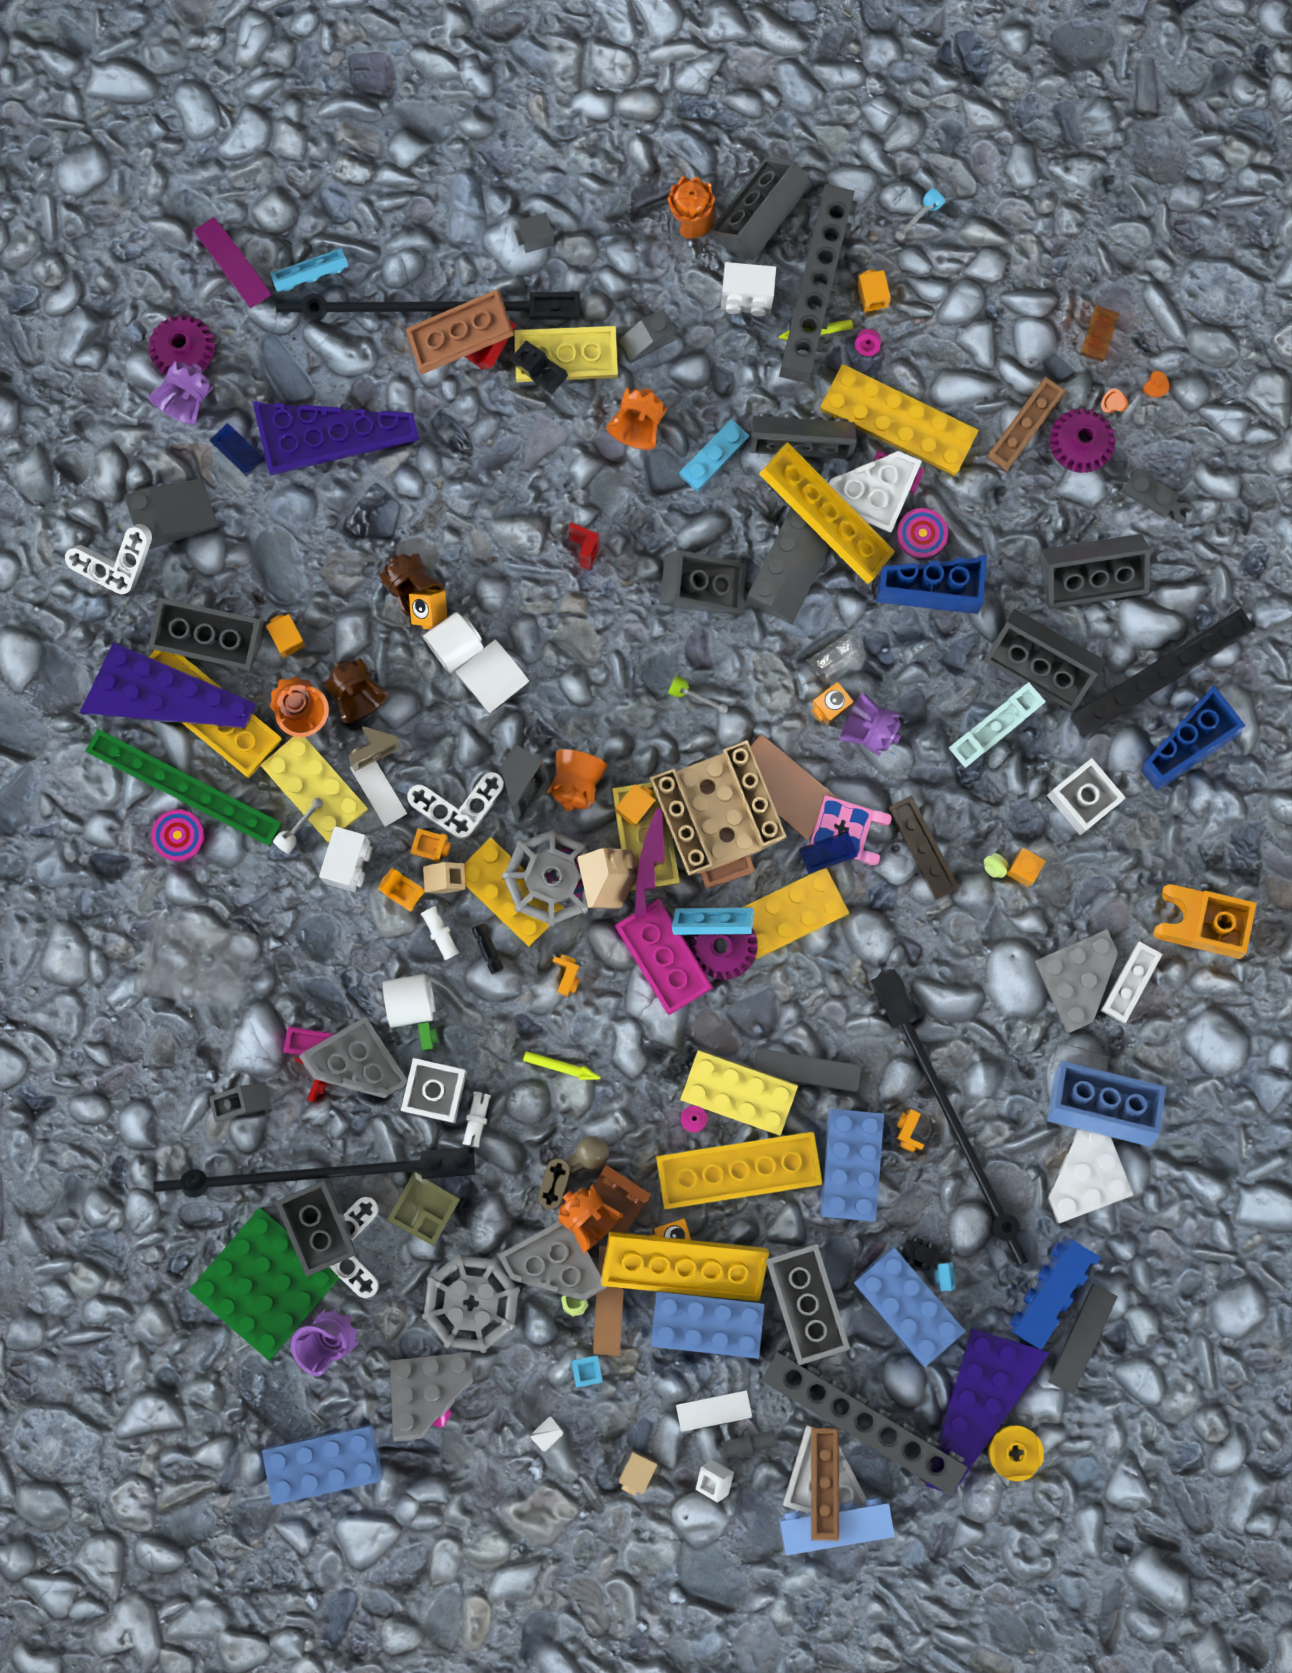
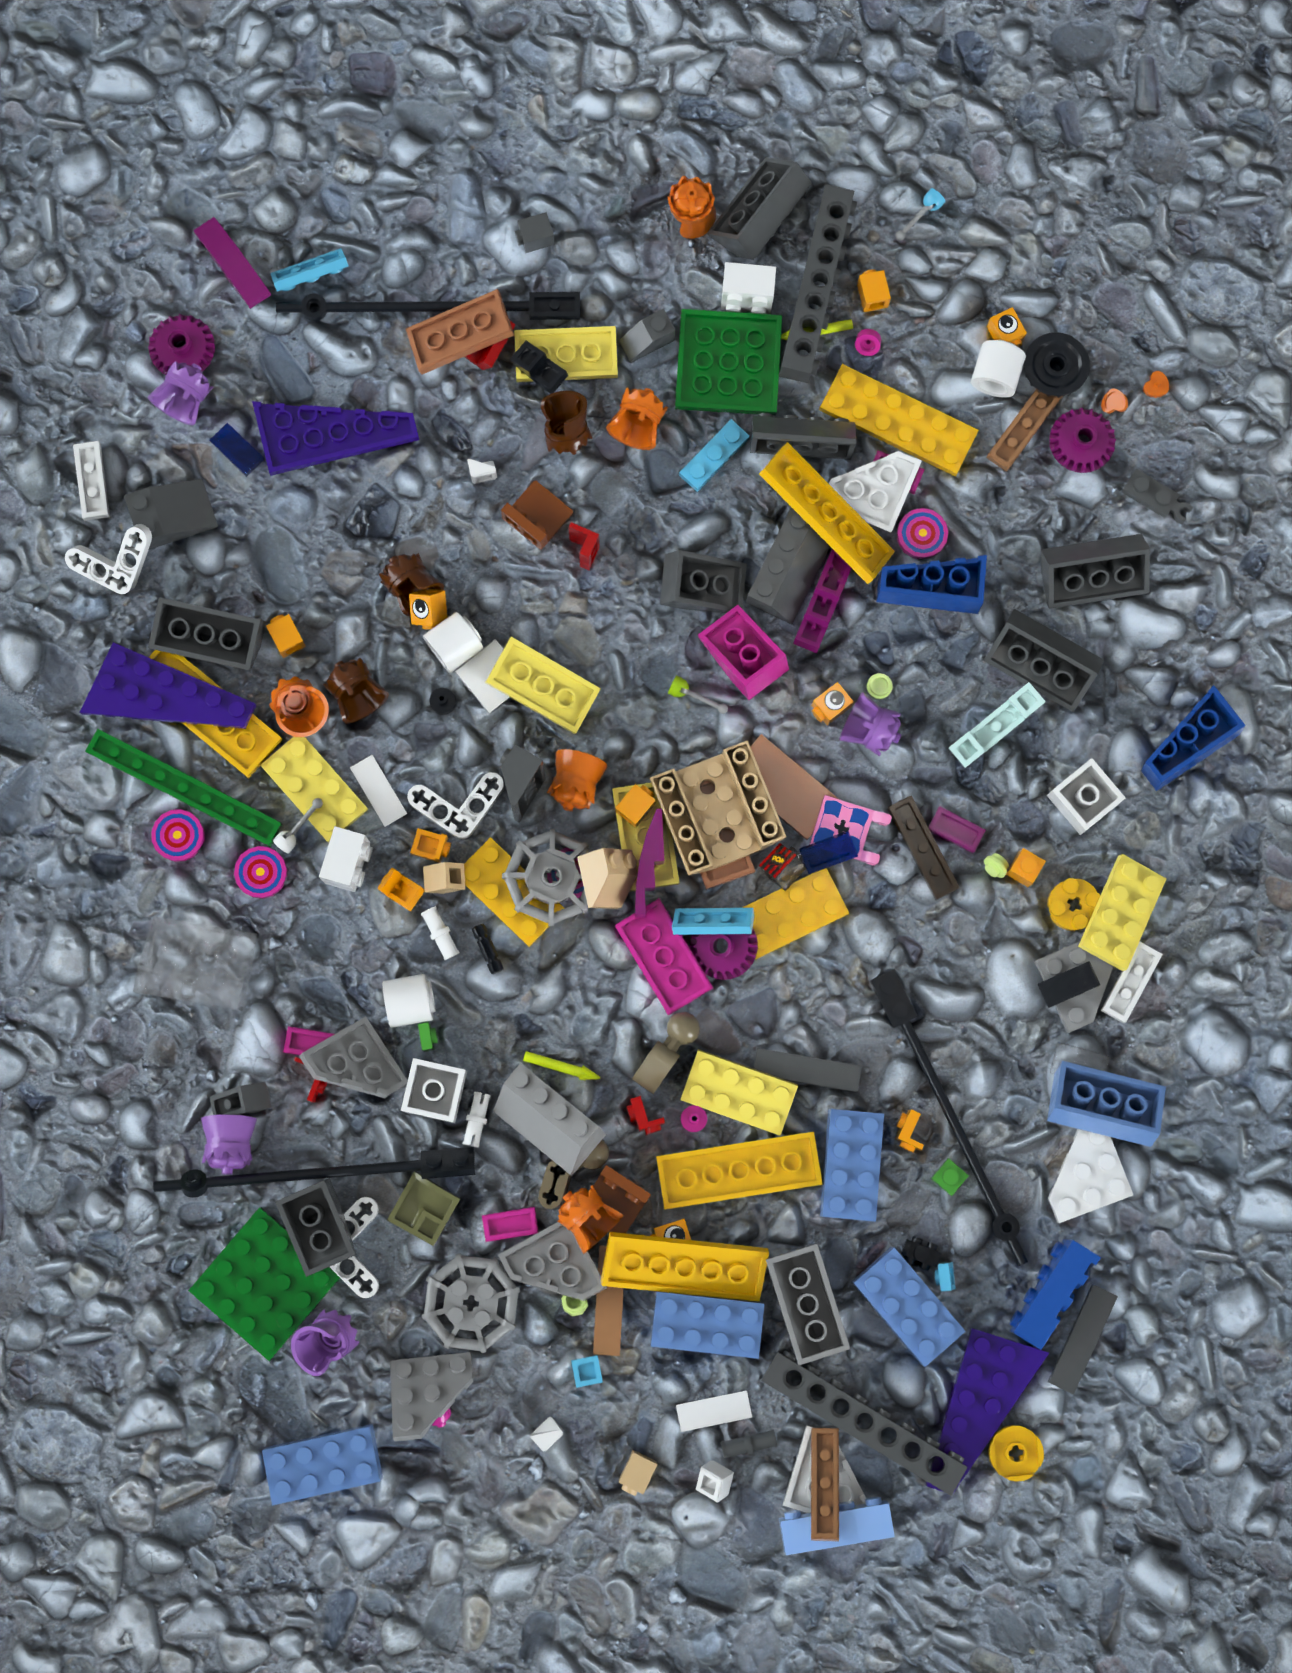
(91, 480): none -> white plate
(228, 1141): none -> medium lavender hat
(260, 872): none -> dark pink tile
(379, 746): dark tan slope -> none
(442, 707): none -> black tile
(481, 472): none -> white slope
(510, 1224): none -> dark pink tile
(537, 514): none -> dark orange bracket
(542, 685): none -> light yellow plate
(547, 1119): none -> light grey slope
(566, 421): none -> reddish brown hat
(570, 981): light orange bracket -> none
(637, 1113): none -> red bracket
(681, 1030): none -> dark tan beam
(728, 362): none -> green plate
(744, 652): none -> dark pink slope
(783, 866): none -> clear smoke brick
(823, 603): none -> magenta slope
(837, 658): clear slope -> none
(879, 686): none -> yellowish green plate
(949, 1177): none -> bright green plate
(956, 829): none -> magenta tile
(998, 368): none -> white piece
(1007, 327): none -> light orange brick
(1059, 908): none -> yellow plate
(1060, 350): none -> black gear
(1068, 984): none -> black slope
(1099, 333): clear orange plate -> none
(1122, 912): none -> light yellow plate
(1162, 673): black tile -> none
(1201, 919): light orange brick -> none

